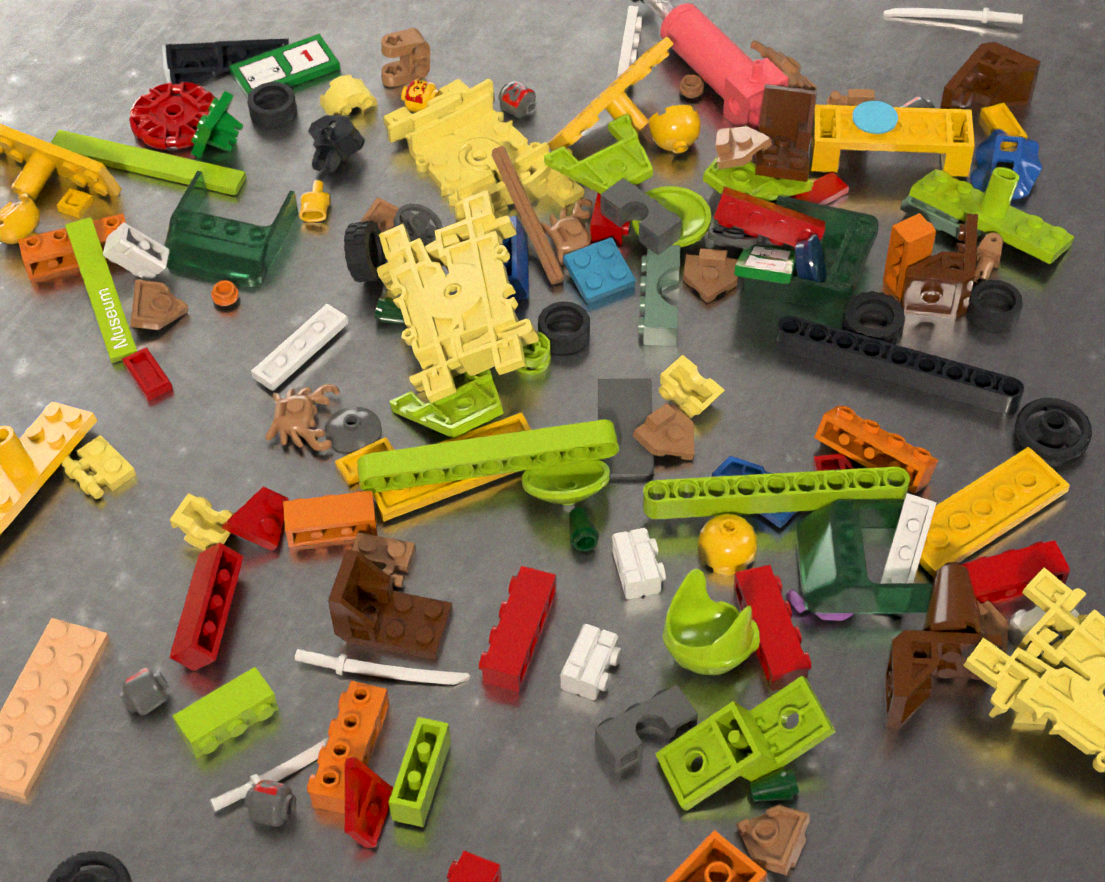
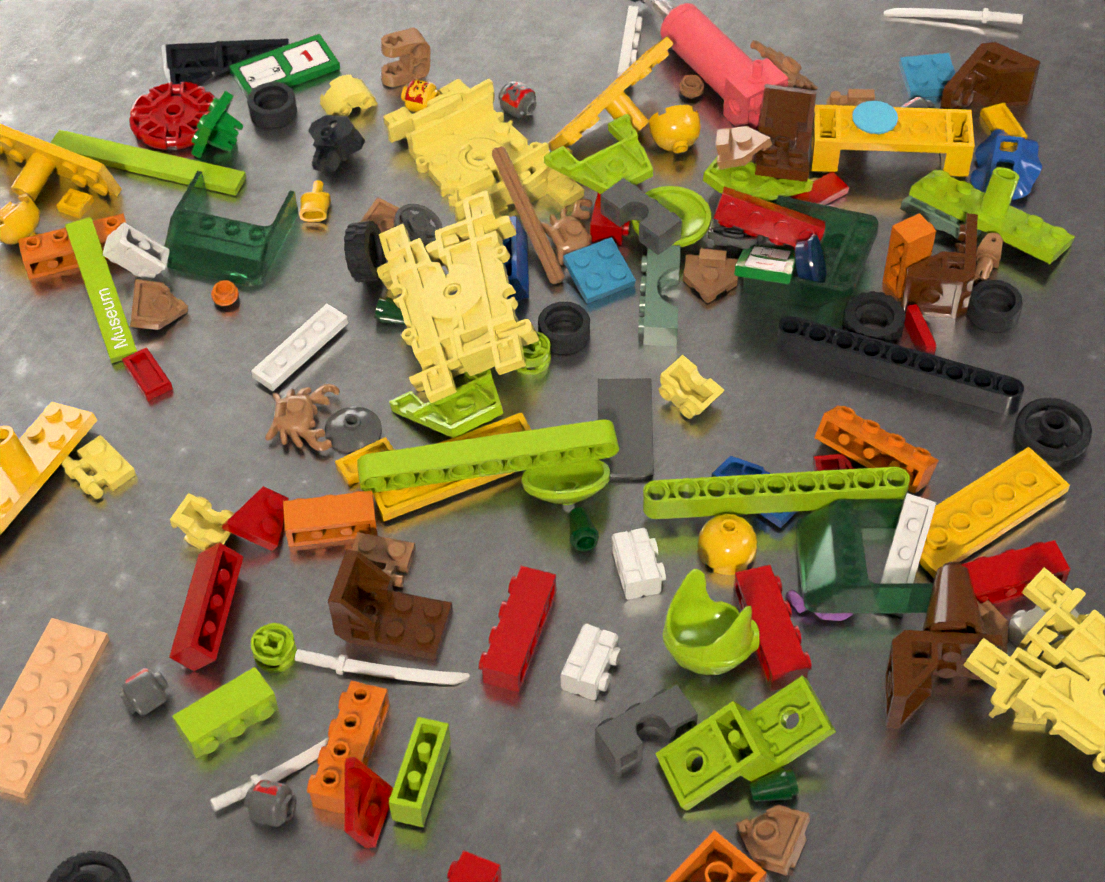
(273, 646): none -> lime wheel
(667, 433): medium nougat plate -> none
(919, 331): none -> red tile
(926, 74): none -> dark azure plate

